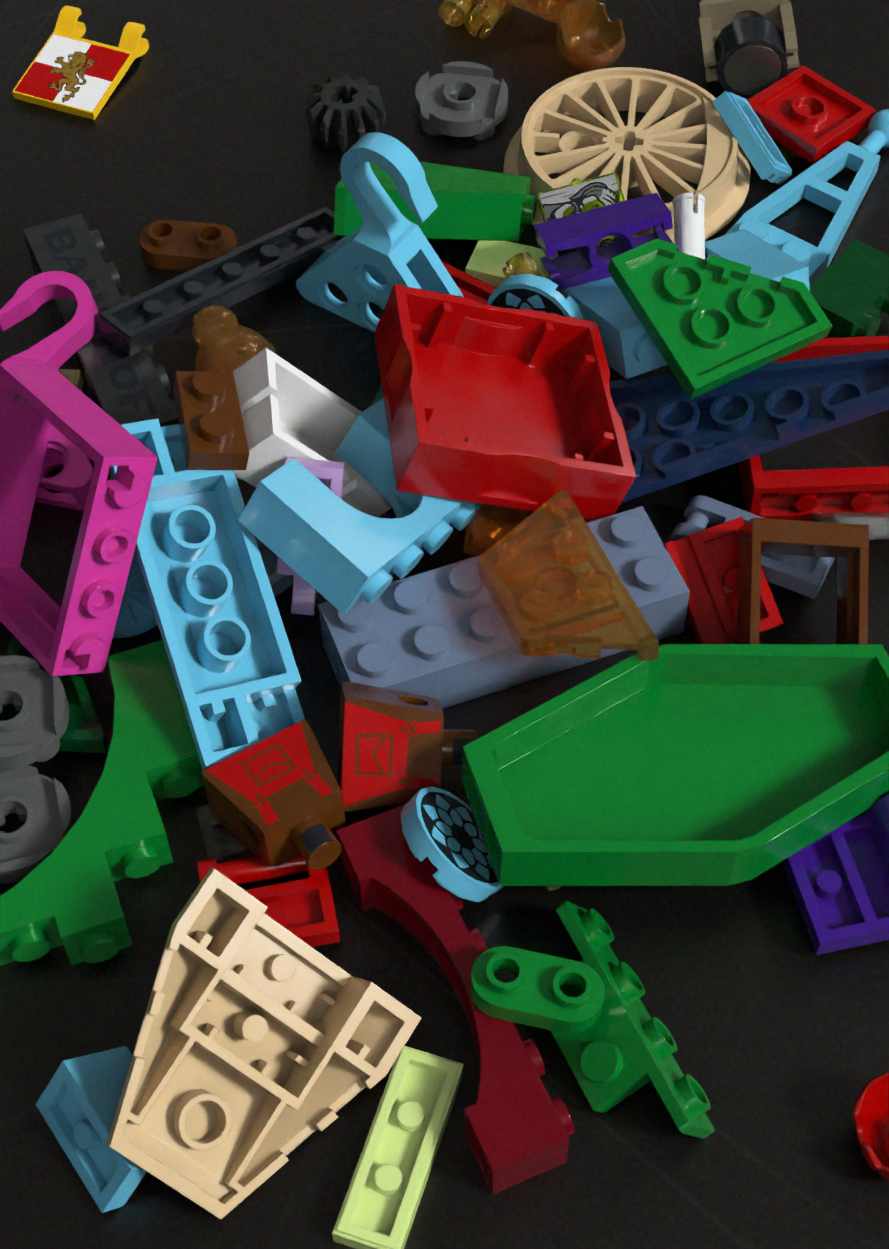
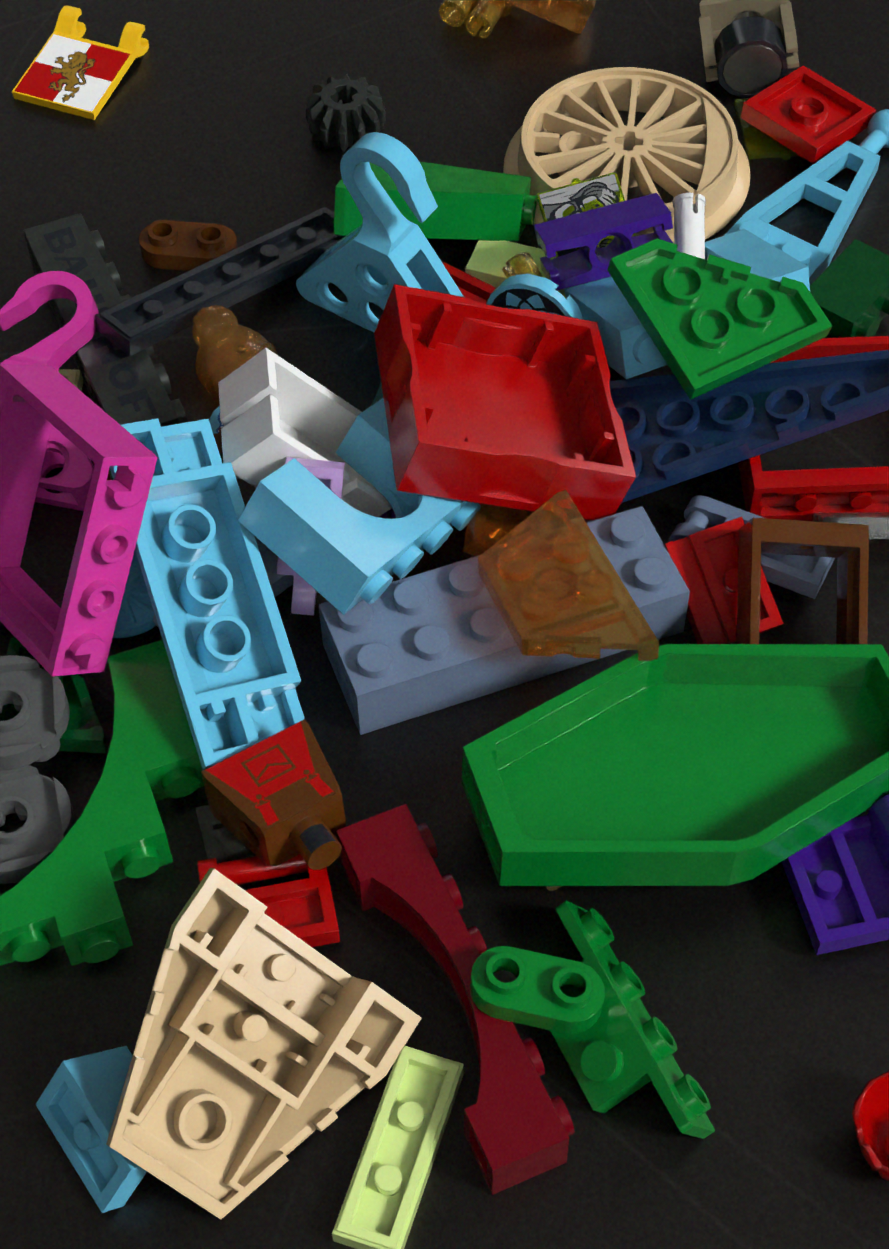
(210, 421): reddish brown plate -> none
(392, 745): torso -> none
(445, 114): dark grey plate -> none
(446, 833): medium azure tile -> none
(589, 36): clear orange hair -> none
(753, 137): medium azure tile -> none

